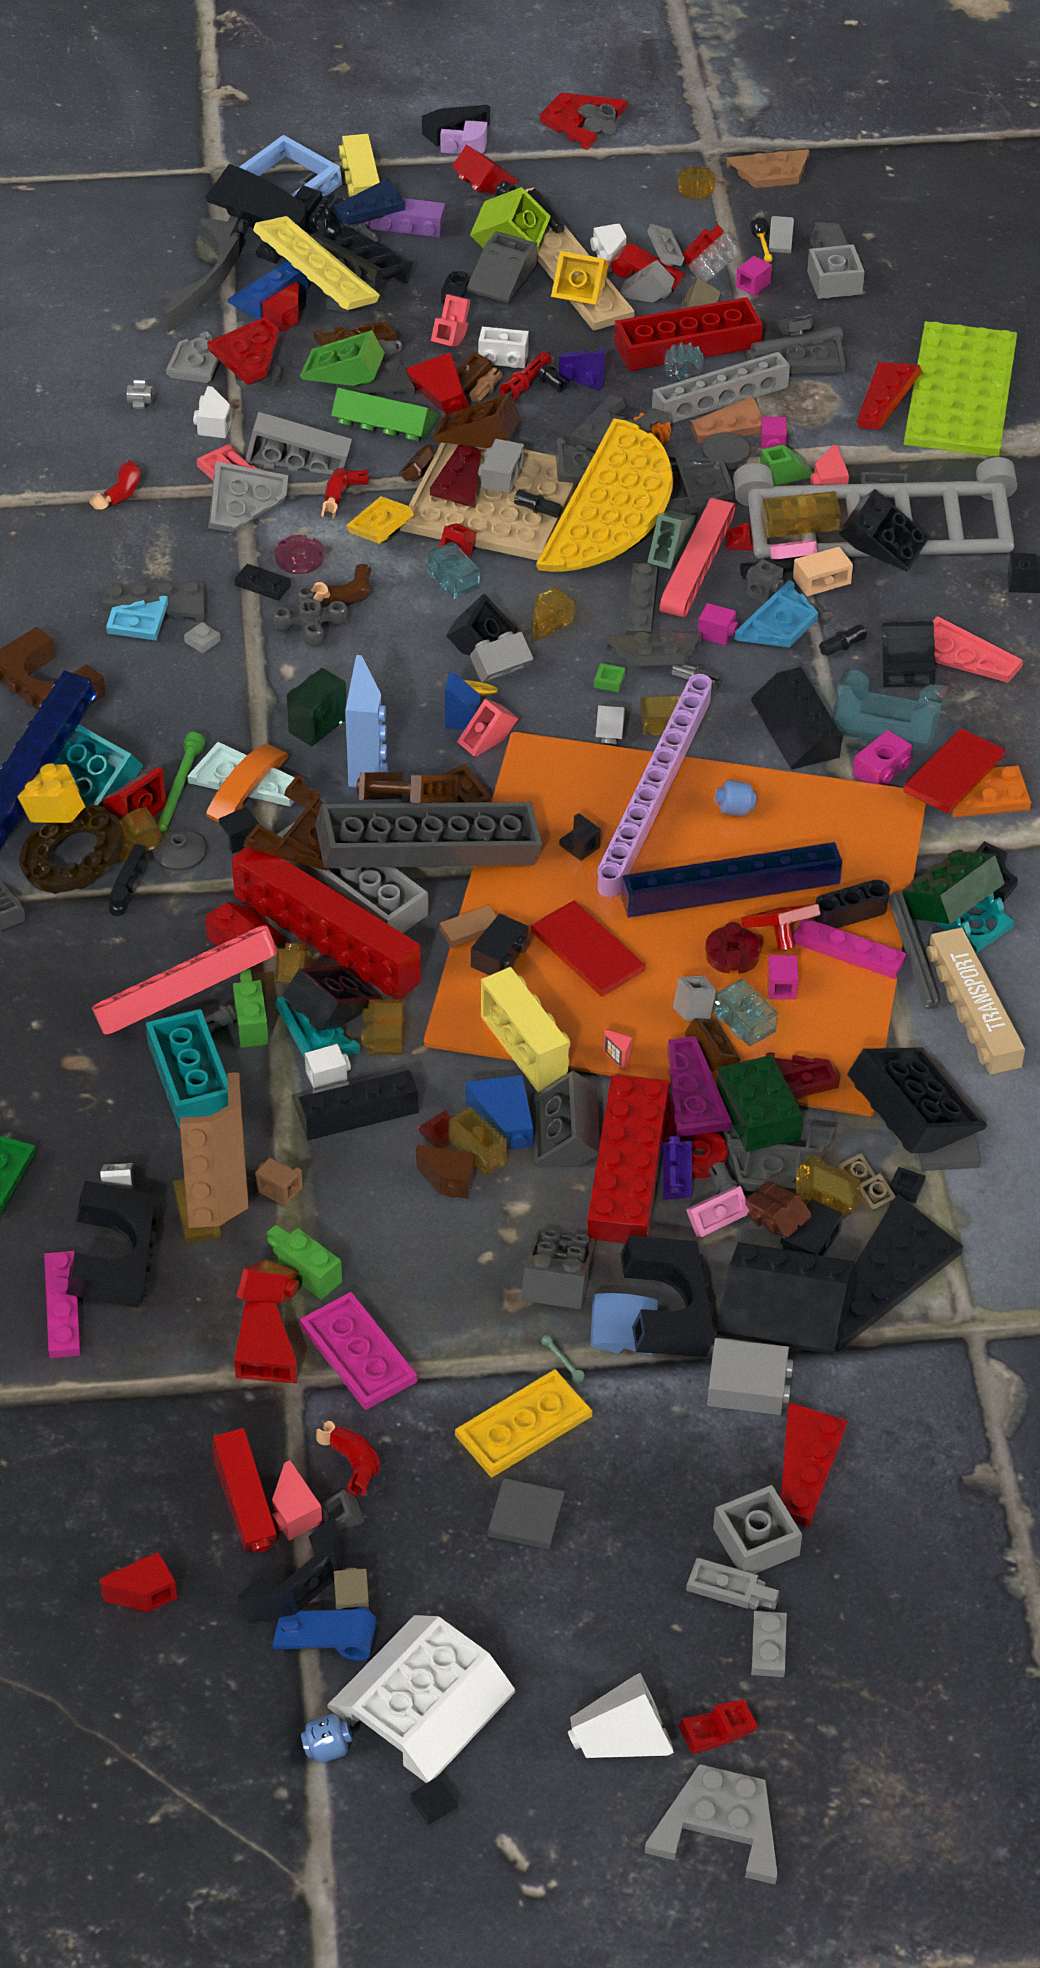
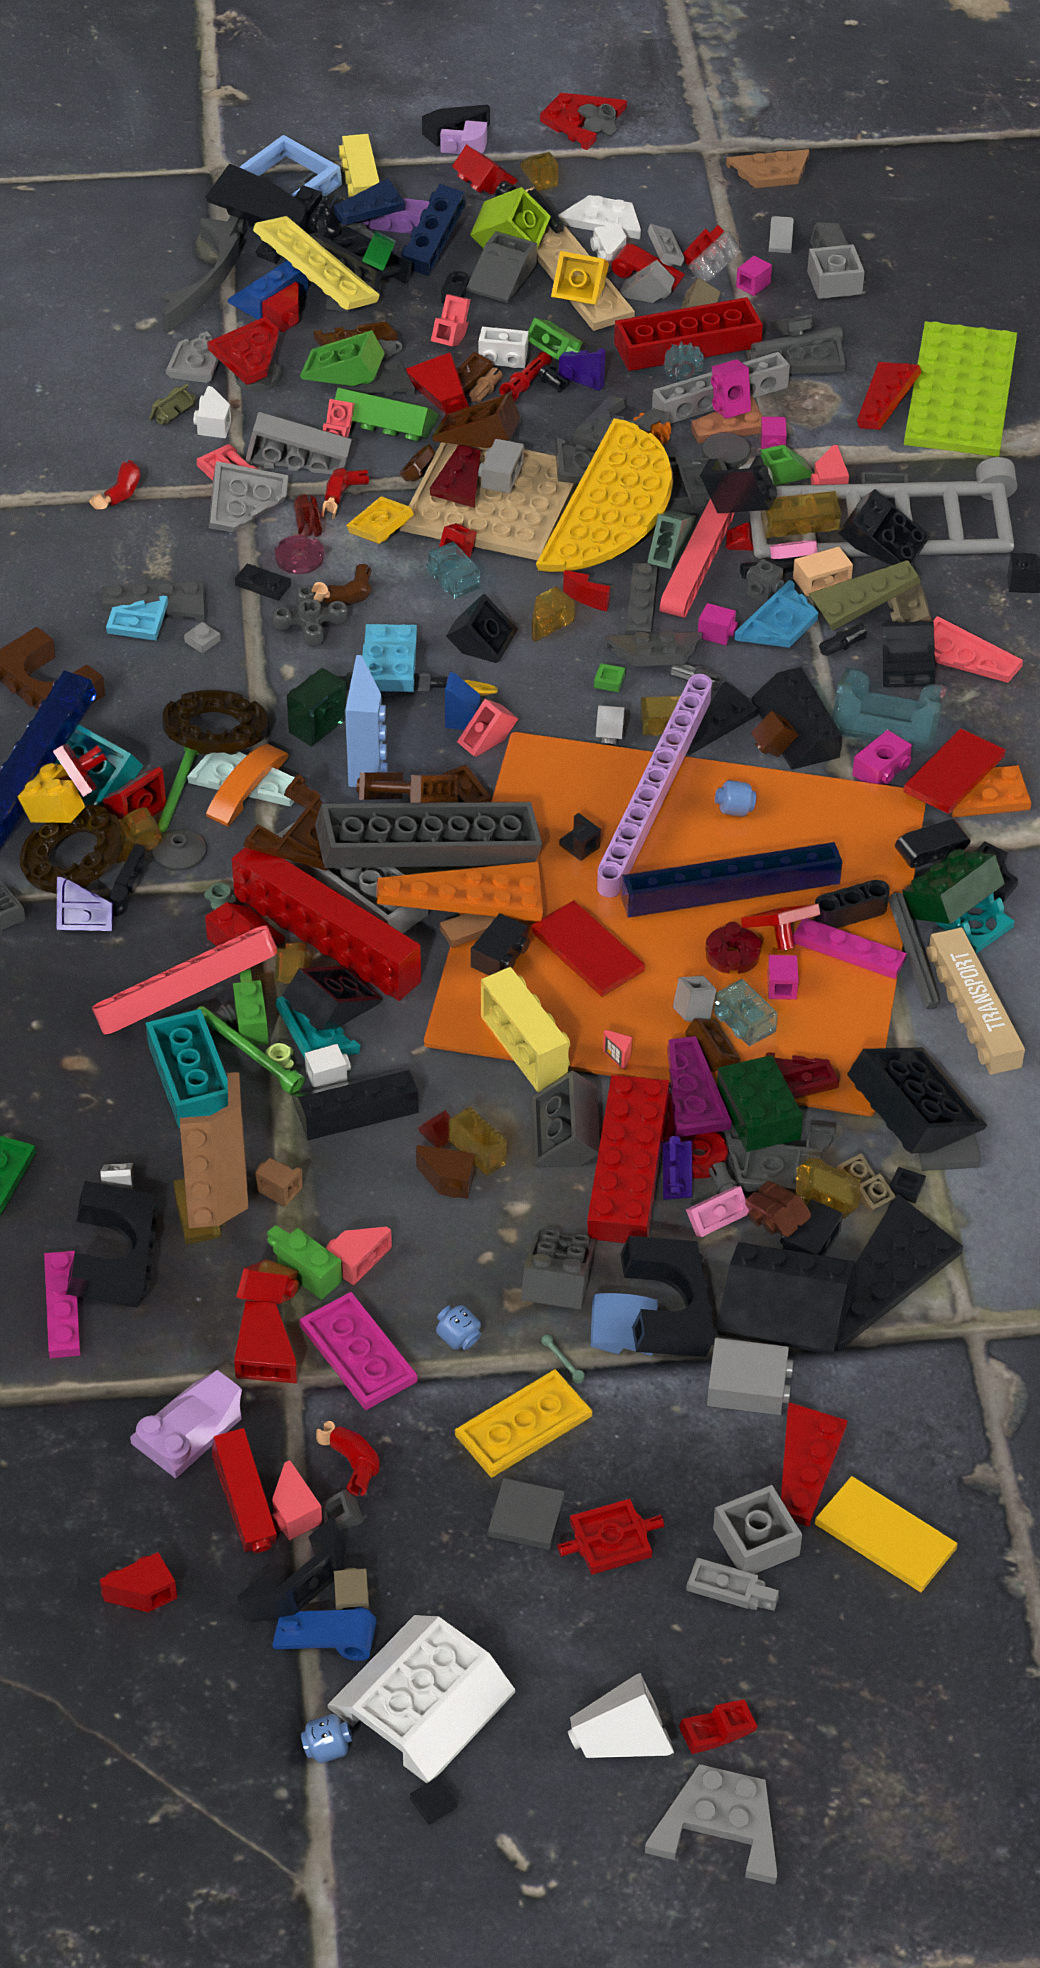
(78, 767): none -> red tile
(81, 908): none -> wing
(139, 394): light grey gear -> none
(165, 410): none -> olive hinge
(189, 1422): none -> lavender slope
(219, 894): none -> sand green plate
(238, 827): black panel -> none
(251, 717): none -> dark brown plate
(281, 1054): none -> yellowish green plate
(290, 1080): none -> bright green piece
(307, 516): none -> clear red arm
(339, 417): none -> coral slope
(360, 1250): none -> coral slope
(379, 250): none -> green slope
(384, 1027): clear yellow brick -> none
(392, 659): none -> medium azure piece
(434, 228): none -> dark blue brick
(458, 1327): none -> medium blue head
(479, 891): none -> orange wing
(501, 656): light grey brick -> none
(504, 1106): blue slope -> none
(538, 503): black axle -> none
(541, 170): none -> clear yellow slope
(552, 338): none -> bright green hinge
(580, 589): none -> red slope
(600, 211): none -> white wing
(610, 1536): none -> red plate
(696, 182): clear yellow gear -> none
(725, 713): none -> black wing
(731, 389): none -> dark pink brick
(739, 488): none -> black panel
(759, 228): black hinge -> none
(769, 1644): light grey plate -> none
(774, 734): none -> reddish brown brick
(861, 594): none -> olive wing
(886, 1534): none -> yellow tile
(910, 606): none -> dark tan bracket
(932, 843): none -> black beam

